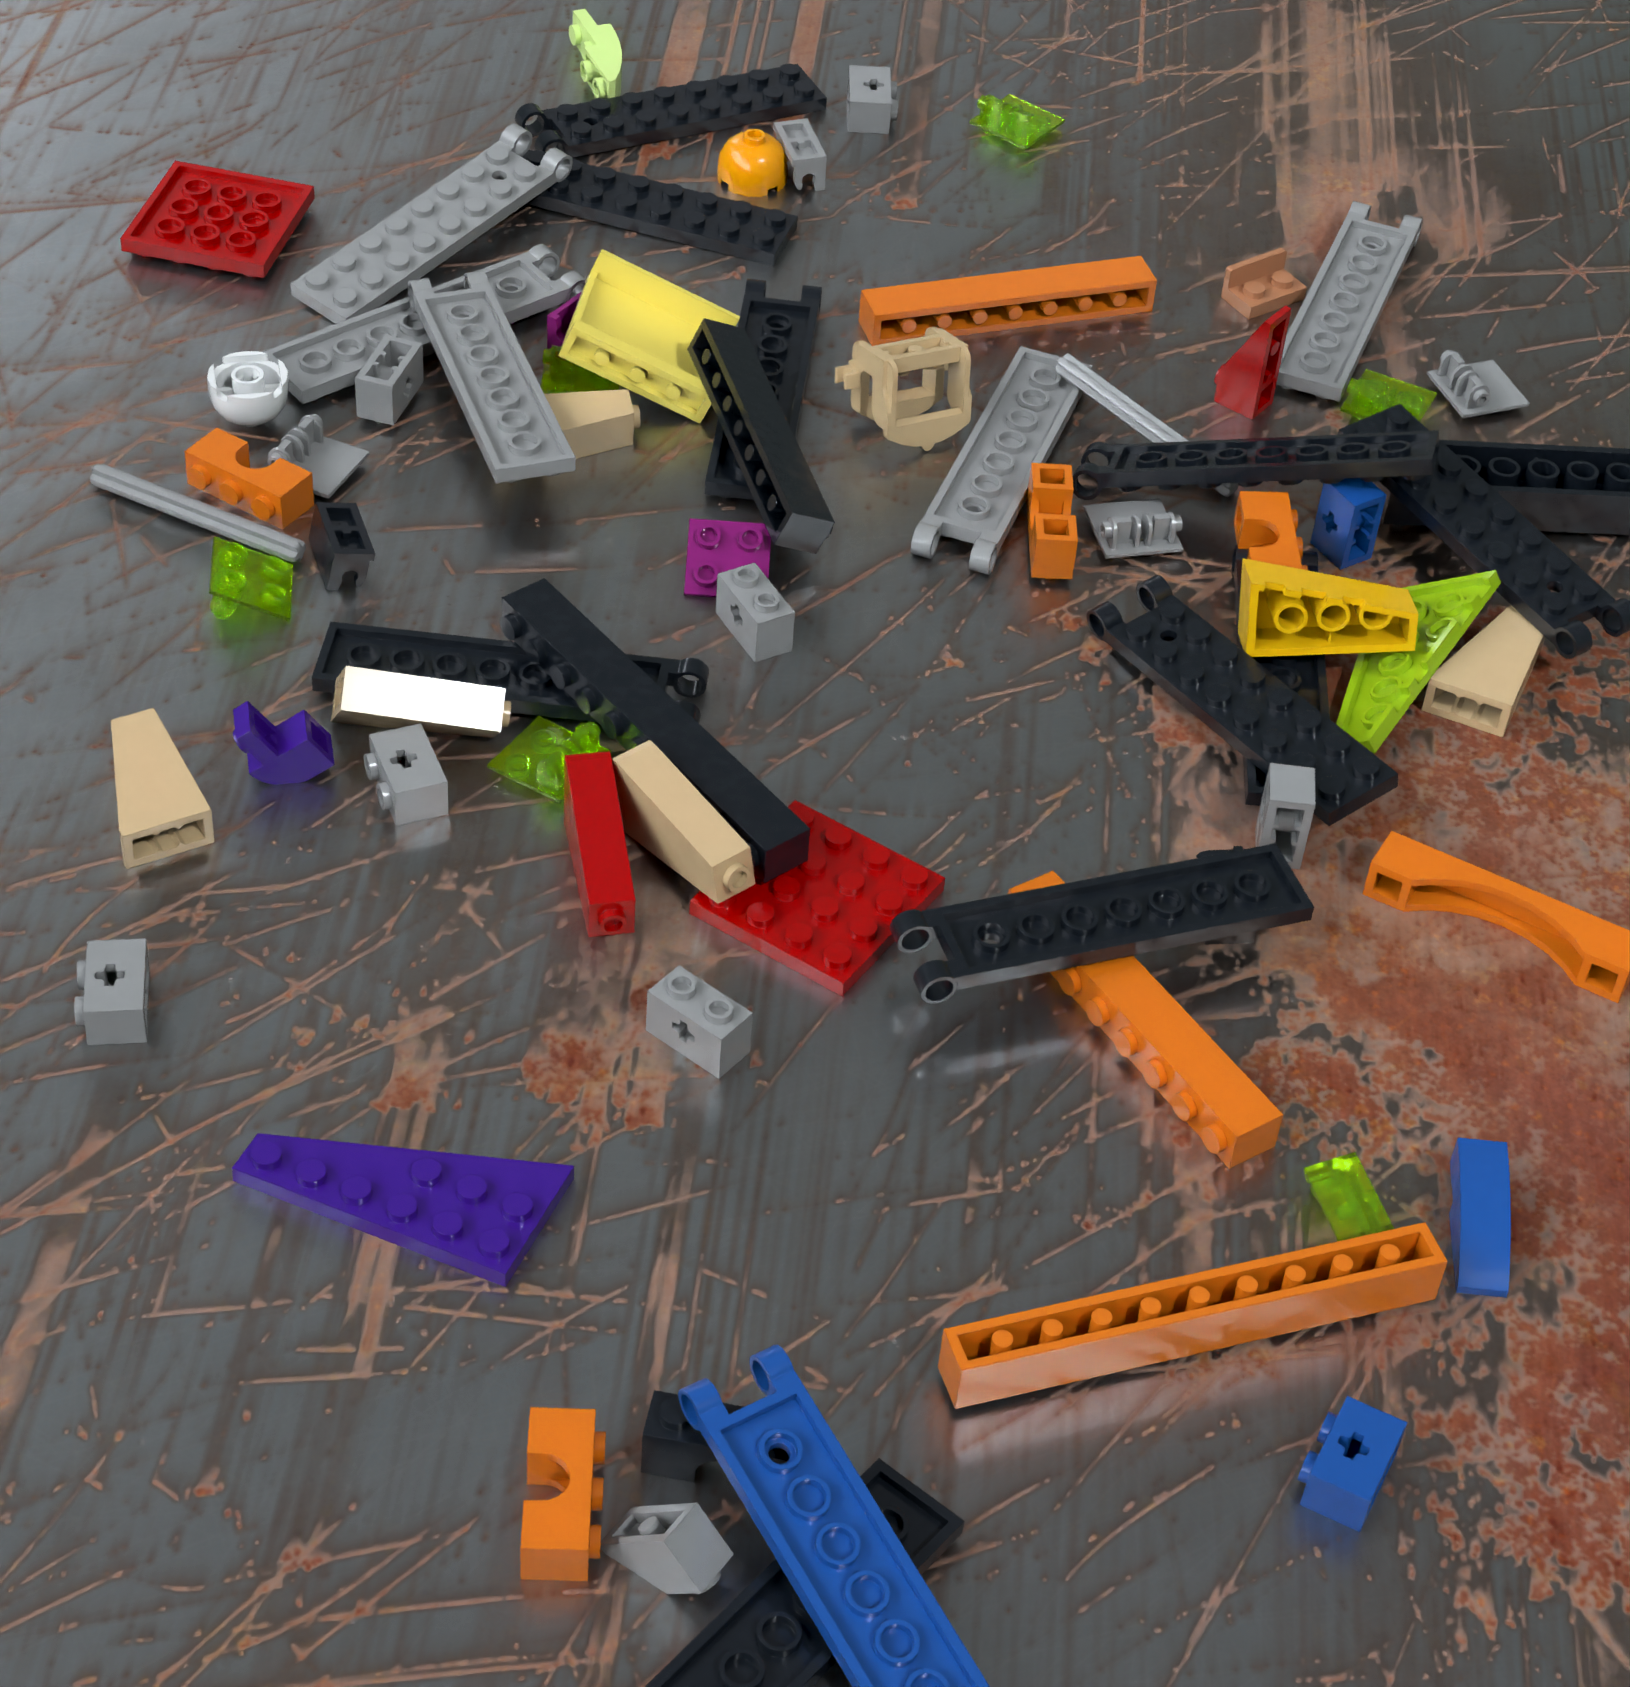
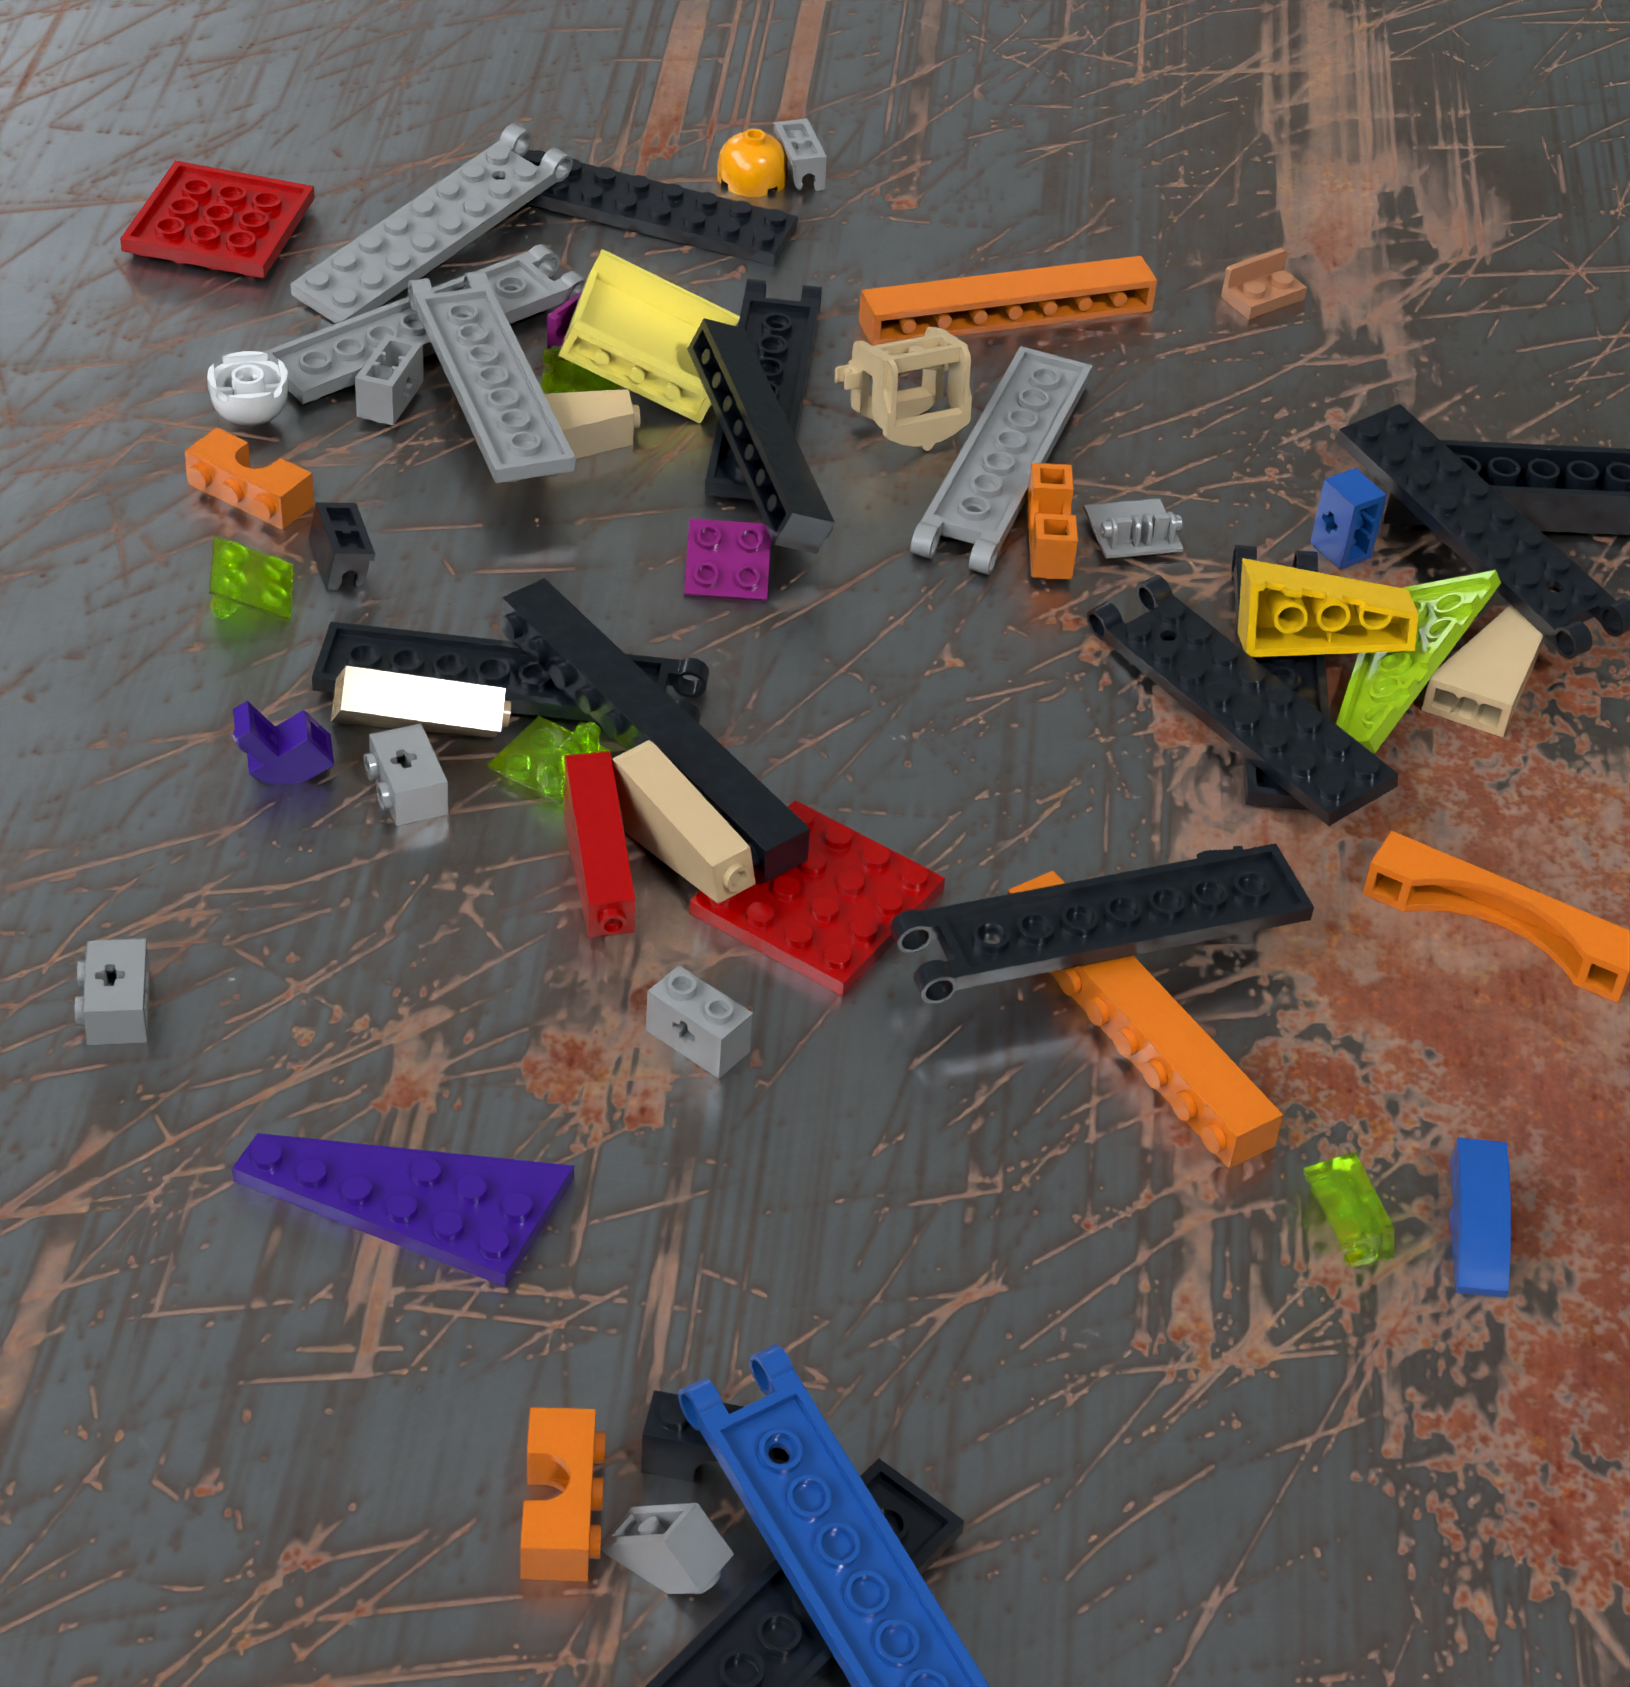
(155, 792): tan slope -> none
(198, 513): light grey axle -> none
(324, 457): light grey hinge -> none
(600, 53): yellowish green slope -> none
(674, 111): black hinge -> none
(755, 612): light grey brick -> none
(871, 99): light grey brick -> none
(1014, 120): clear neon green hinge -> none
(1123, 407): light grey axle -> none
(1189, 1314): orange brick -> none
(1251, 374): red slope -> none
(1260, 460): black hinge -> none
(1268, 528): orange arch -> none
(1287, 810): light grey brick -> none
(1345, 303): light grey hinge -> none
(1351, 1463): blue brick -> none
(1378, 392): clear neon green hinge -> none
(1476, 386): light grey hinge -> none

